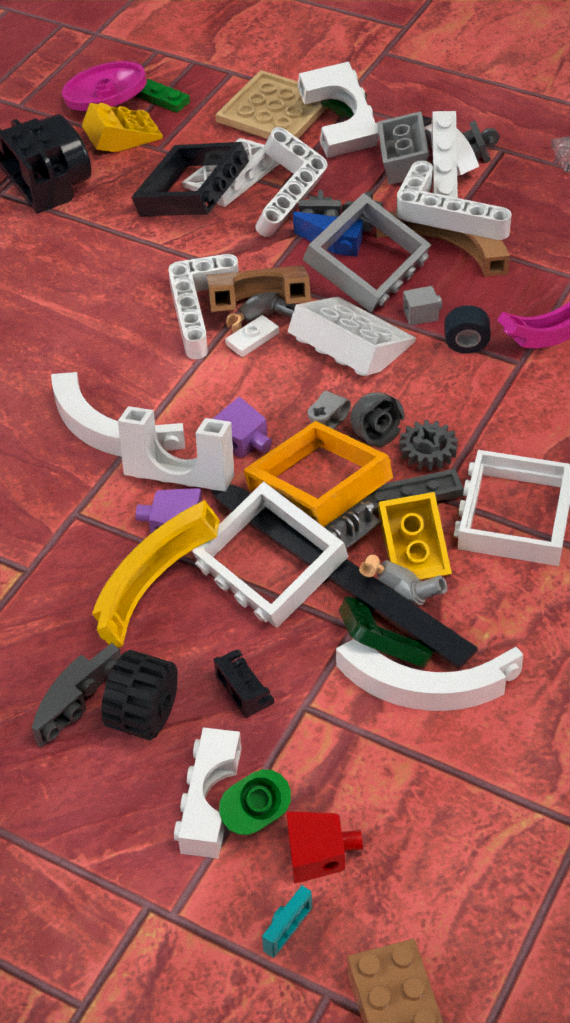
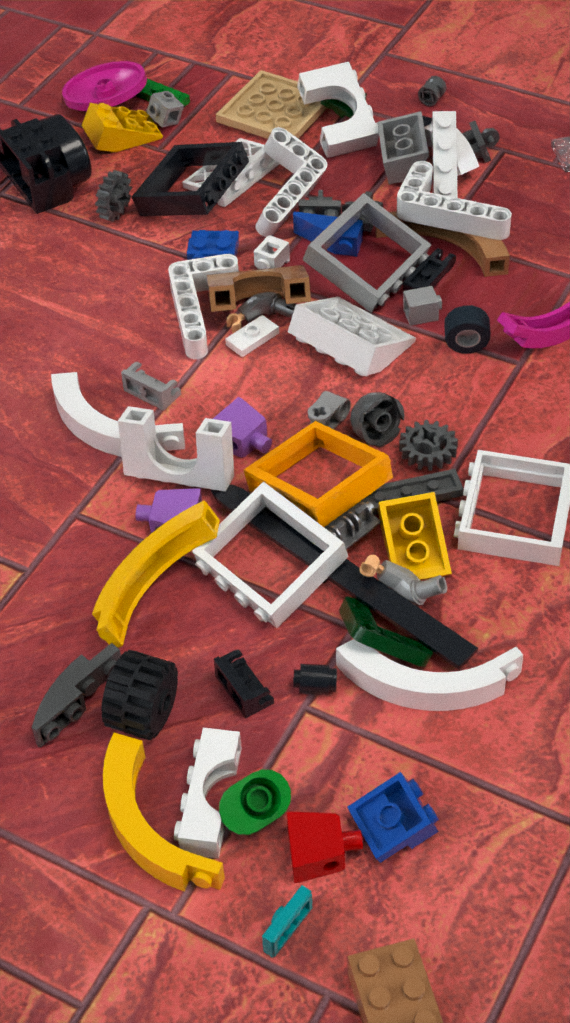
(113, 195): none -> dark grey gear
(140, 841): none -> yellow arch
(149, 388): none -> light grey hinge
(165, 108): none -> light grey brick
(212, 243): none -> blue plate
(266, 257): none -> white brick
(315, 679): none -> black brick
(394, 817): none -> blue plate
(430, 271): none -> black hinge
(432, 90): none -> dark grey wheel

